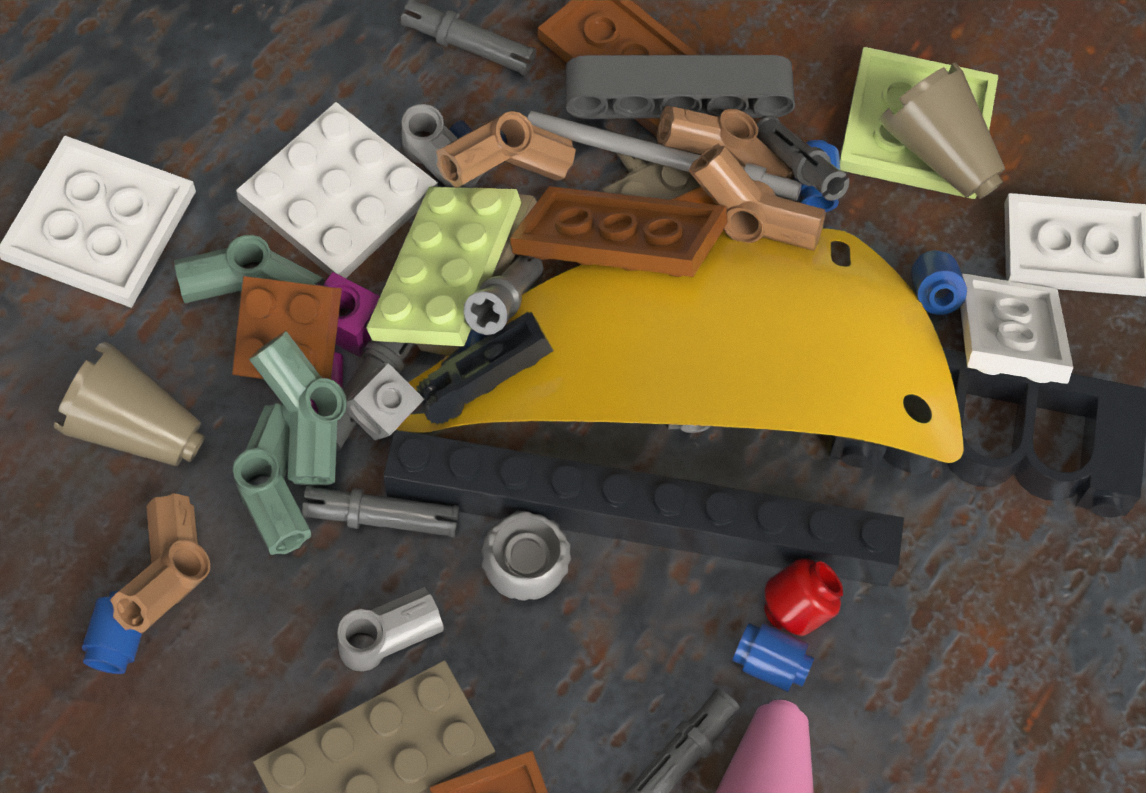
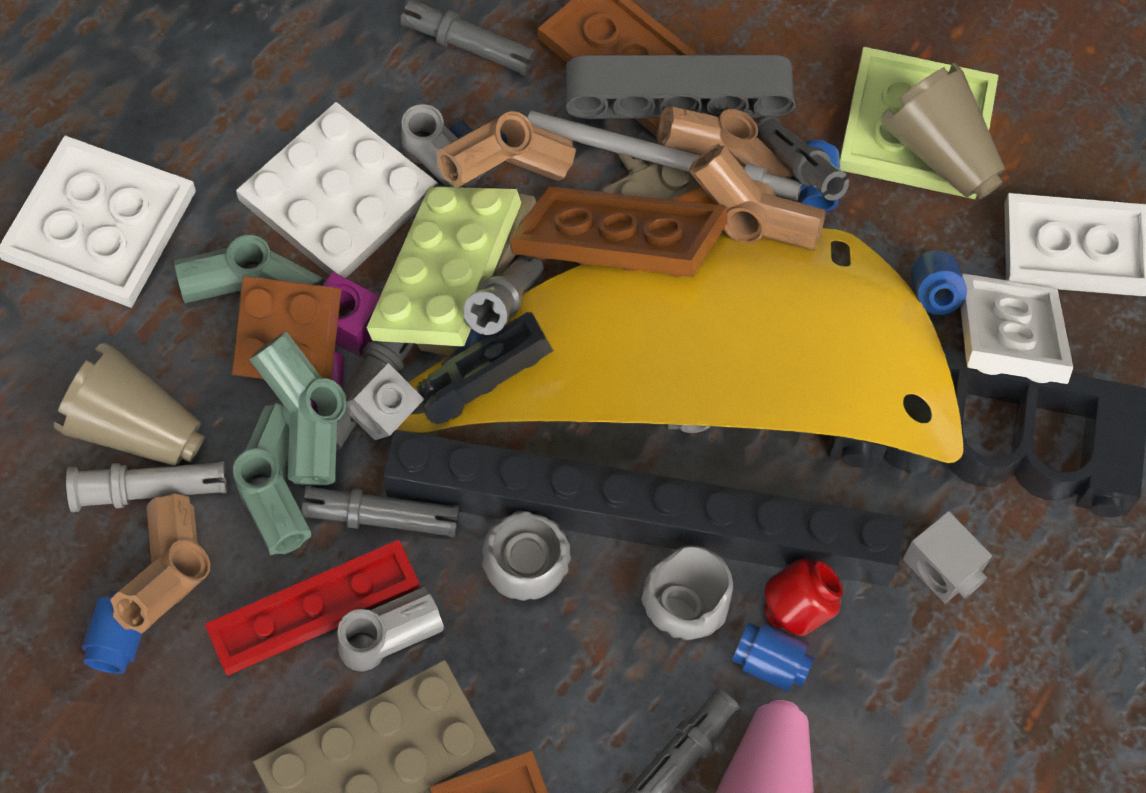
(121, 485): none -> light grey pin
(311, 607): none -> red plate
(688, 593): none -> light grey hair
(948, 558): none -> light grey brick

